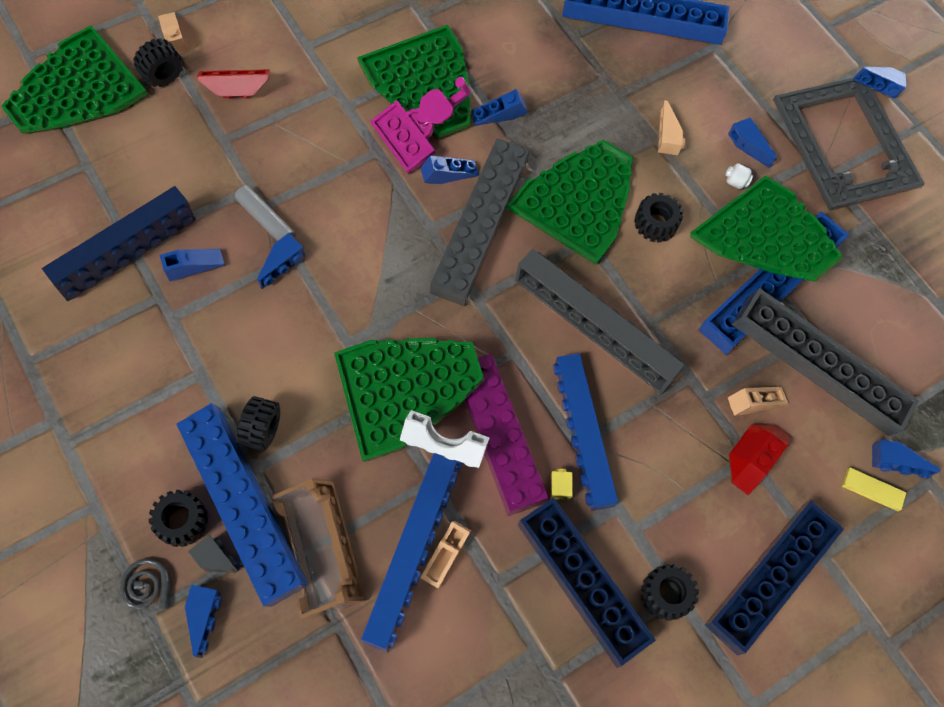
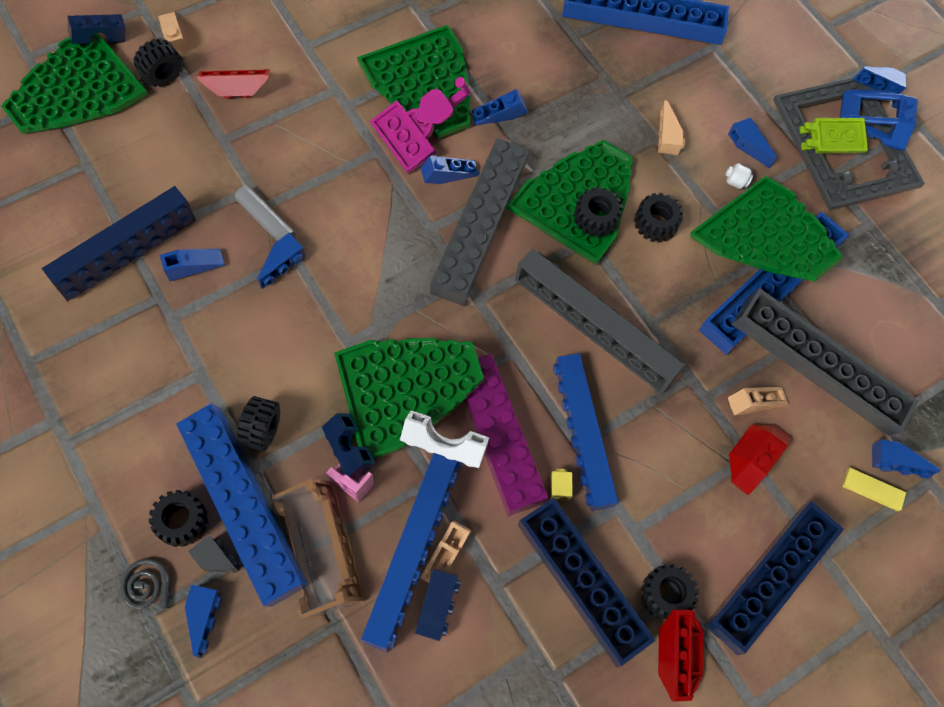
(84, 26): none -> dark blue arch
(339, 433): none -> dark blue arch
(355, 487): none -> bright pink panel
(437, 604): none -> dark blue brick
(600, 200): none -> black tyre
(681, 655): none -> red wedge
(835, 135): none -> lime tile
(903, 123): none -> blue windscreen

